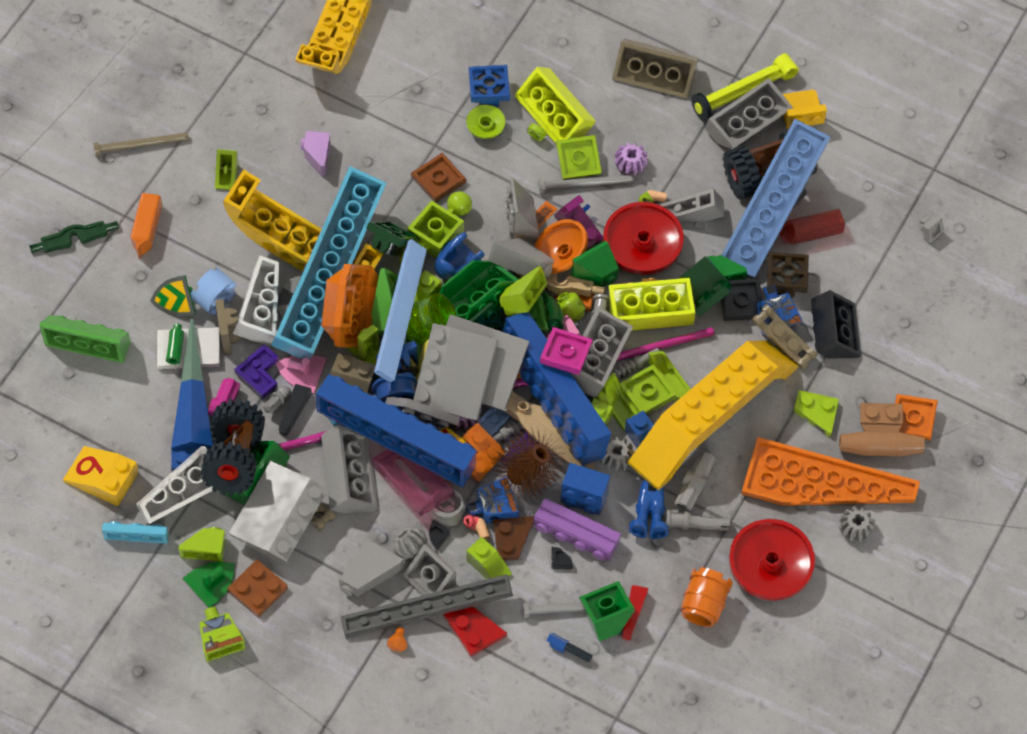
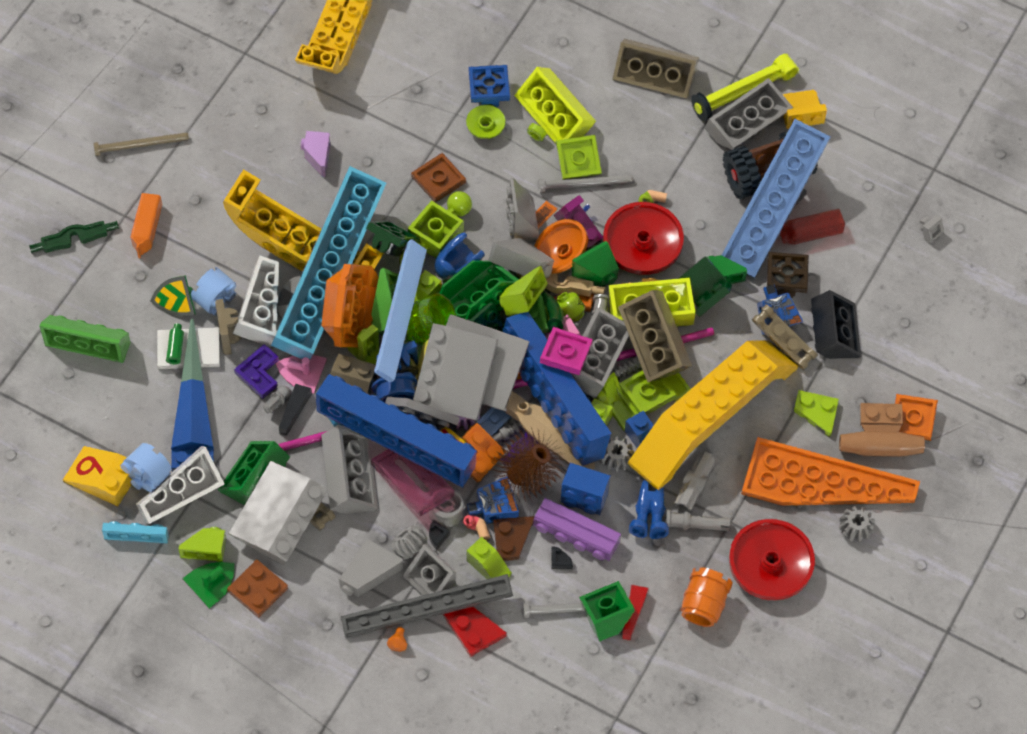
(146, 467): none -> light blue brick
(219, 635): lime torso -> none
(226, 168): lime slope -> none
(227, 390): dark pink piece -> none
(235, 429): black plate -> none
(561, 644): piece -> none
(631, 158): lavender gear -> none
(655, 336): none -> dark tan slope
(697, 207): light grey slope -> none
(742, 300): black plate -> none

